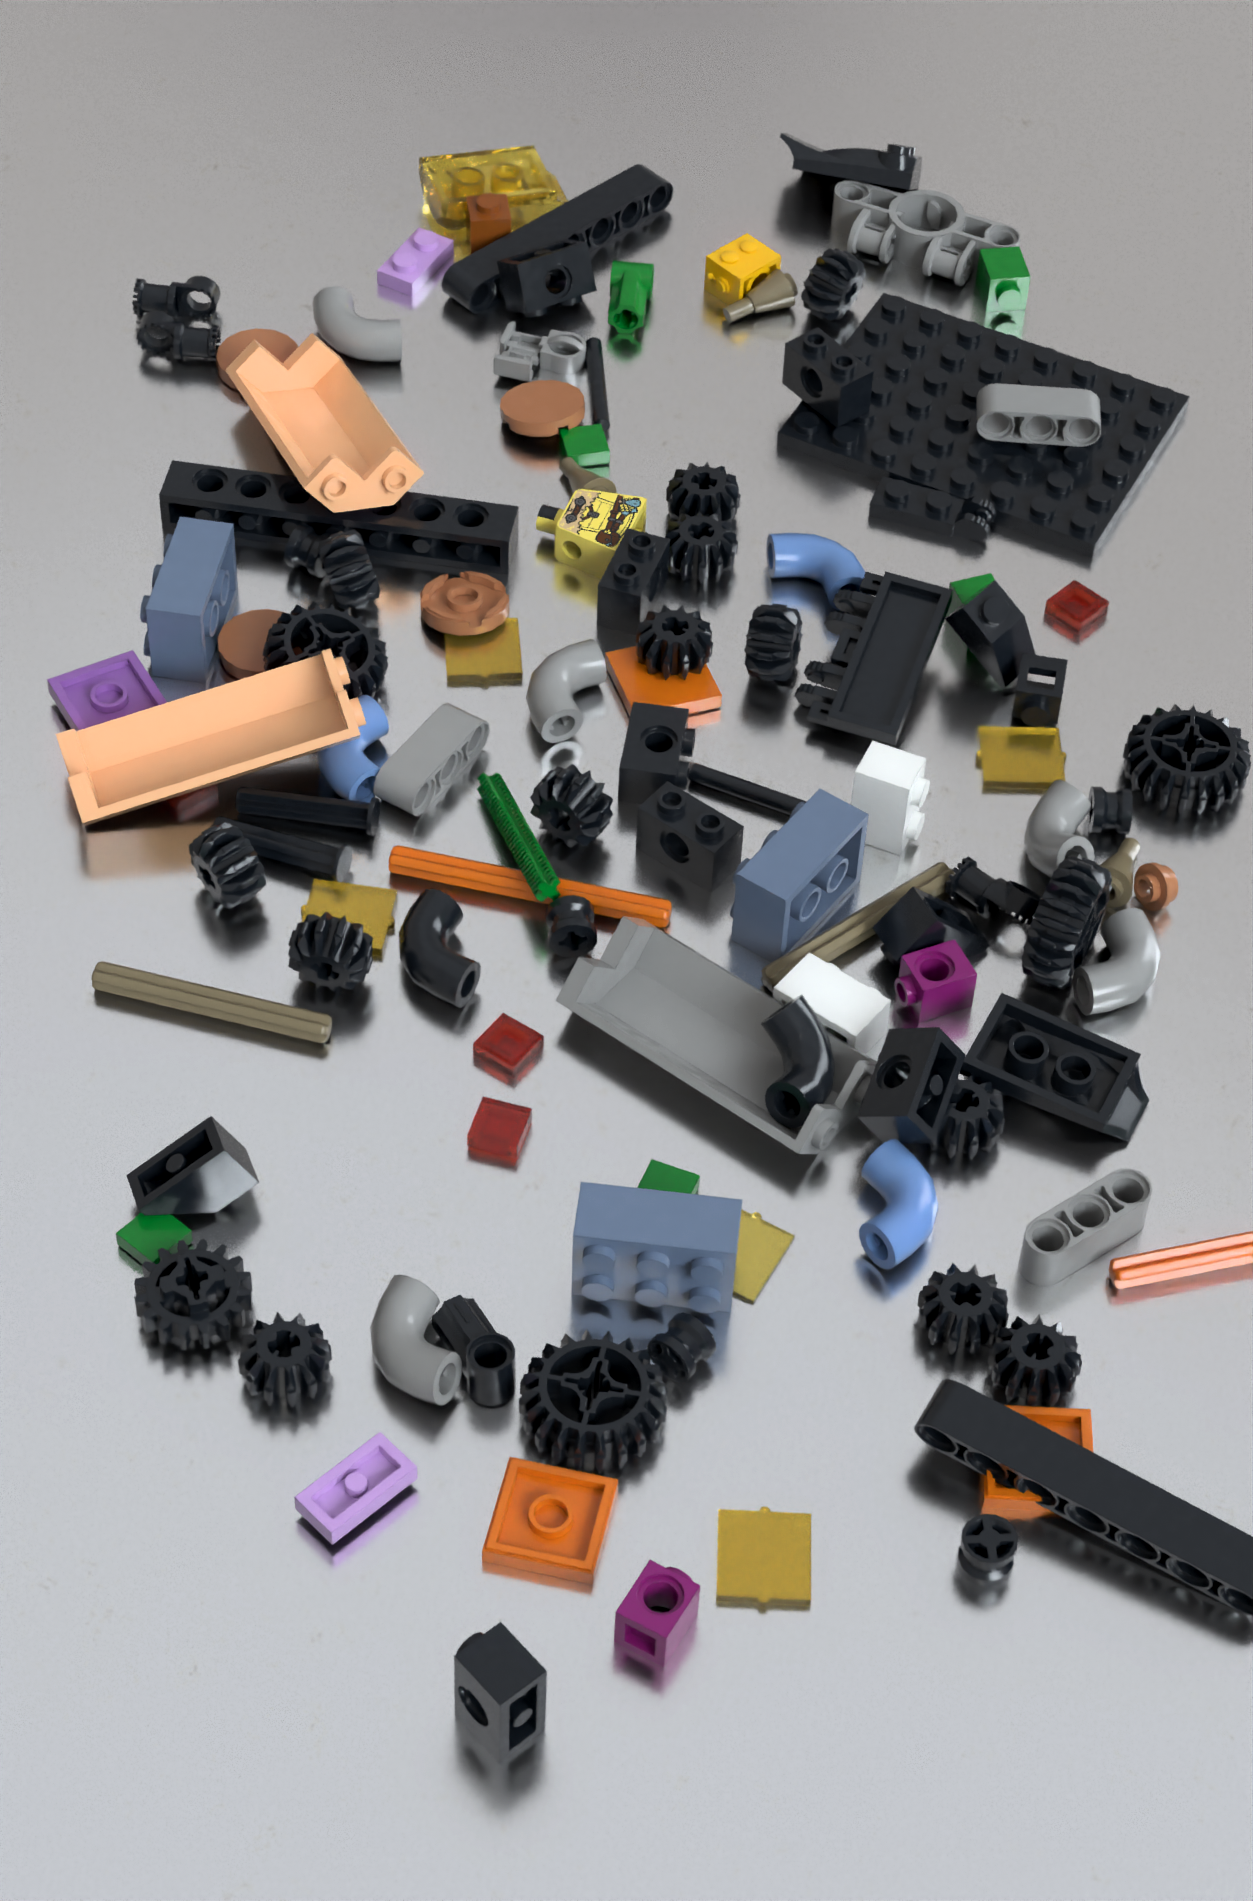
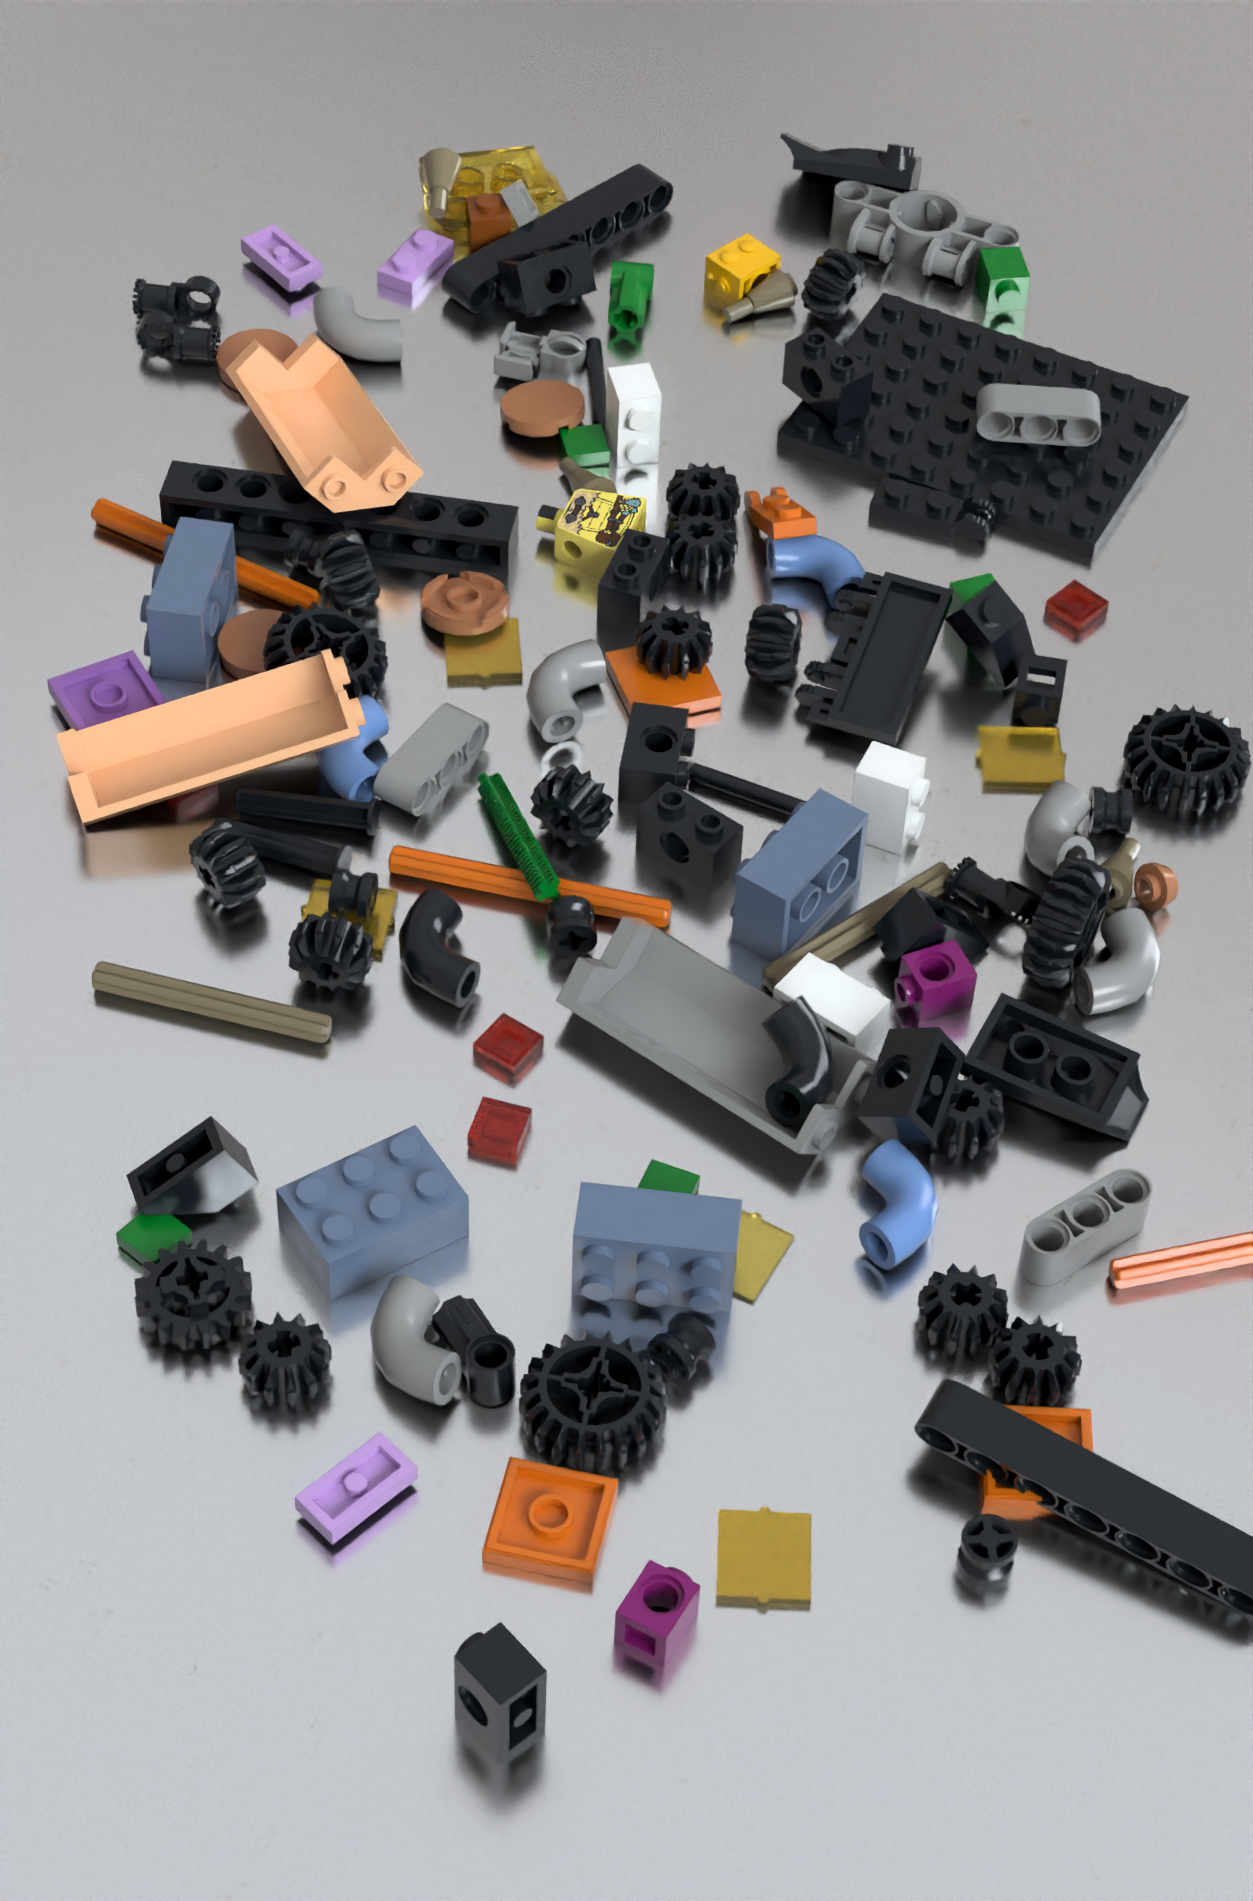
(248, 573): none -> orange axle
(281, 257): none -> lavender plate
(353, 894): none -> black wheel
(373, 1212): none -> sand blue brick
(441, 172): none -> dark tan cone
(520, 203): none -> light grey tile
(633, 415): none -> white brick
(779, 515): none -> orange hinge

